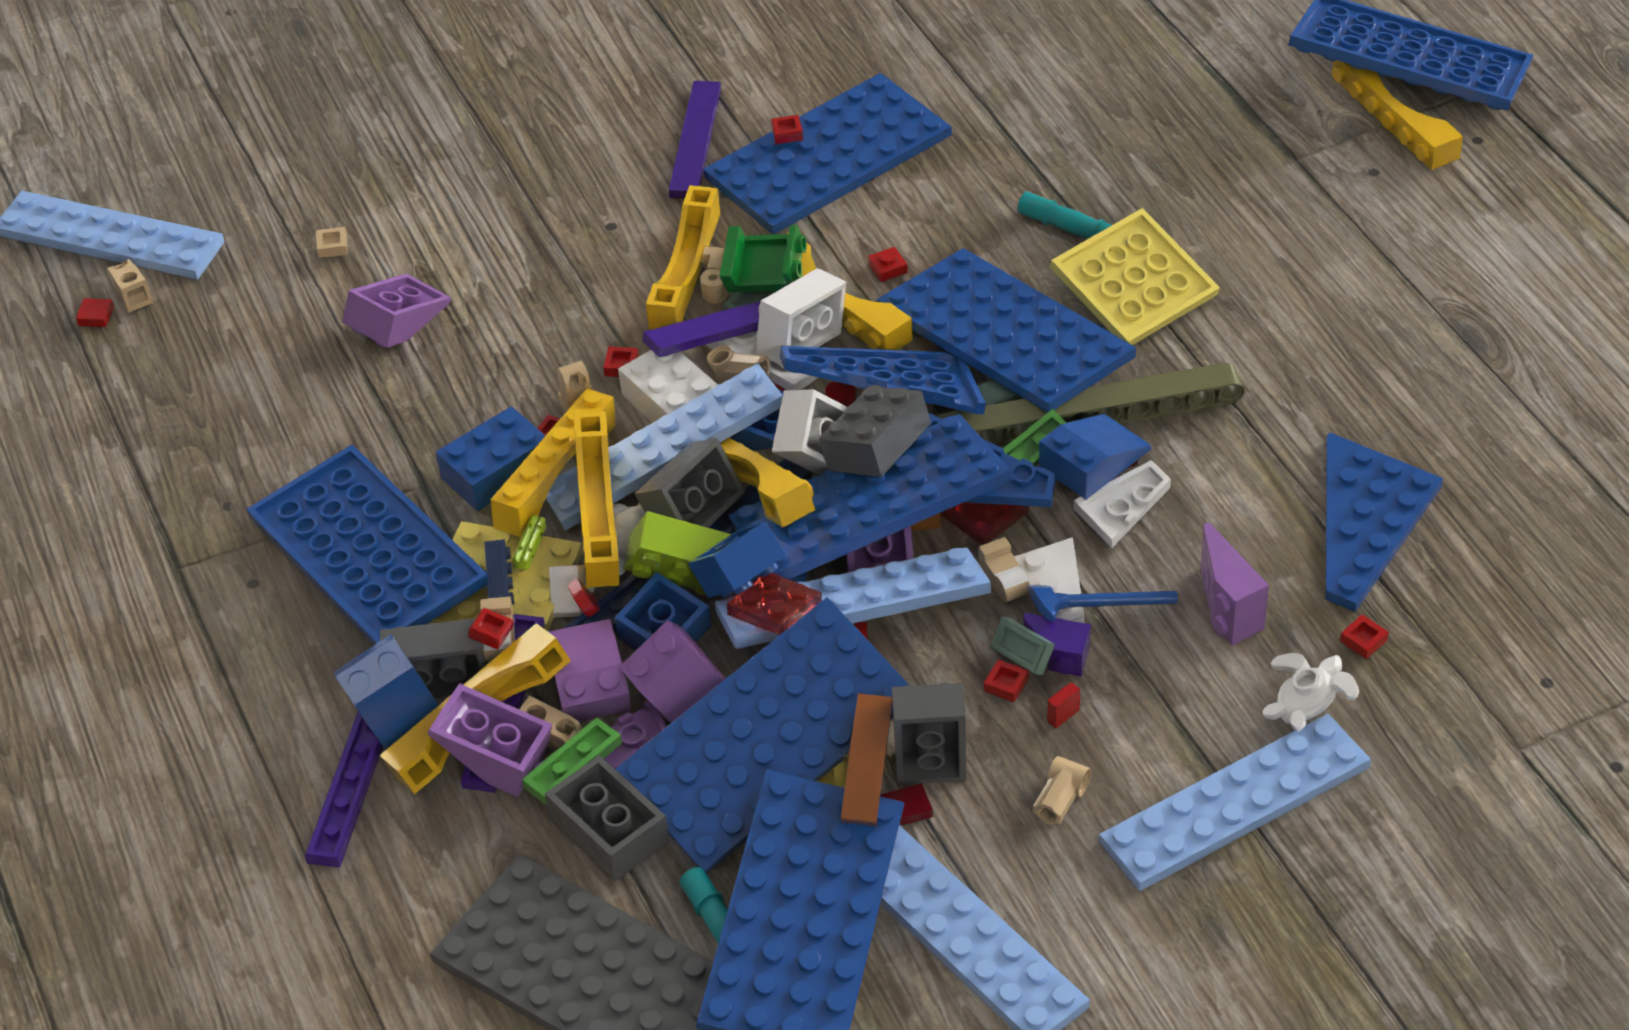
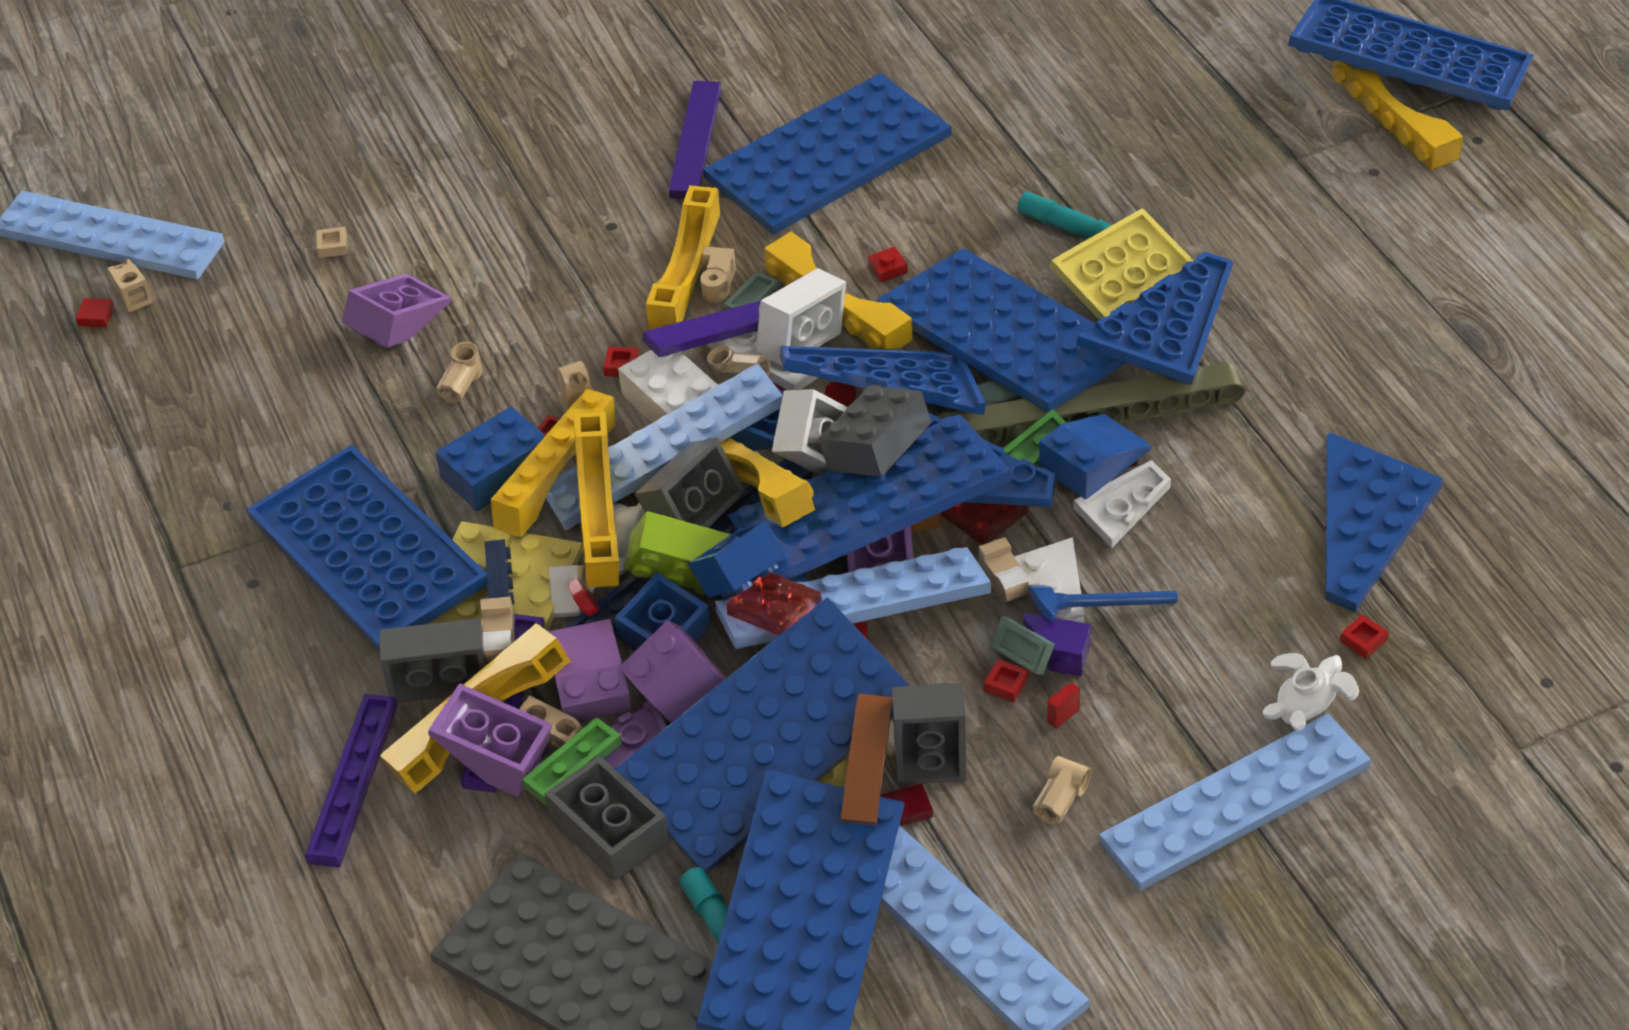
(386, 690): blue slope -> none
(460, 373): none -> tan piece
(490, 628): red tile -> none
(529, 542): lime axle -> none
(761, 261): green panel -> none
(787, 129): red tile -> none
(1167, 323): none -> blue wing
(1232, 589): medium lavender slope -> none

